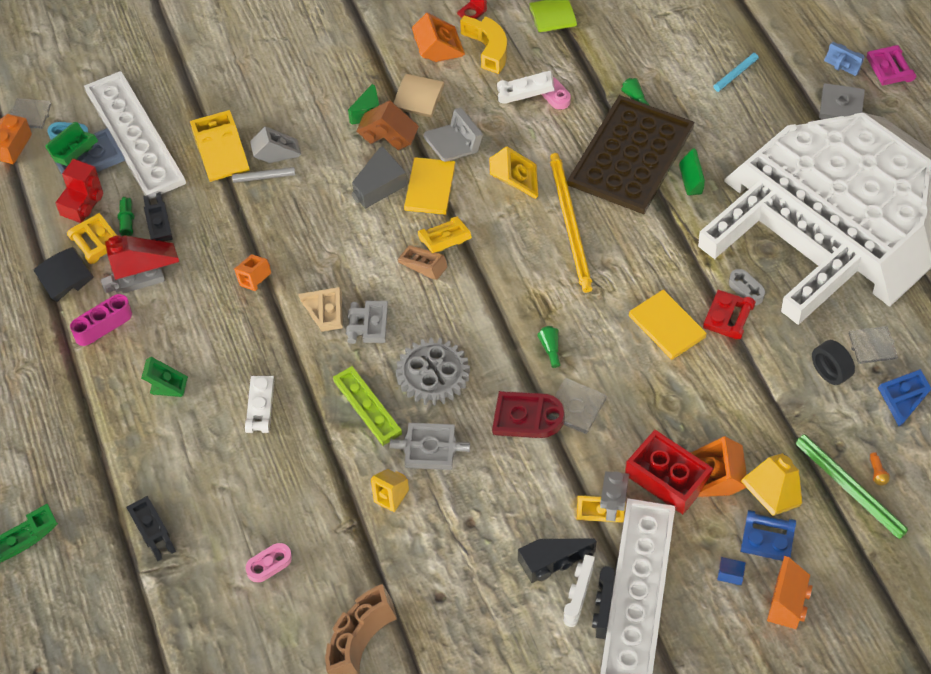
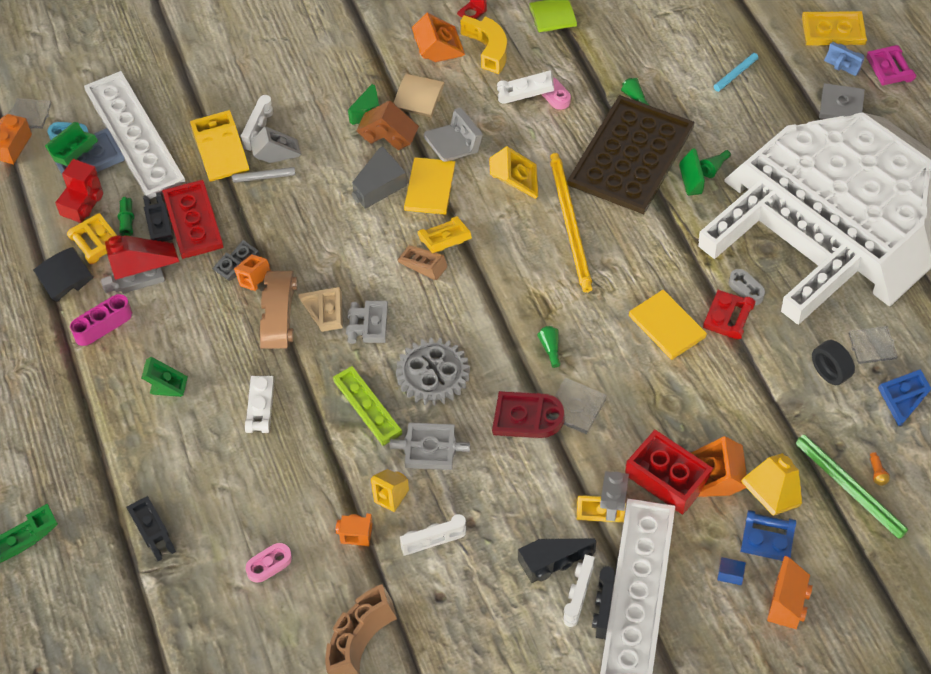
(192, 219): none -> red plate
(228, 262): none -> dark grey slope
(257, 120): none -> white plate
(277, 301): none -> medium nougat brick
(355, 529): none -> orange brick
(433, 535): none -> white plate
(712, 164): none -> green cone
(836, 27): none -> yellow tile

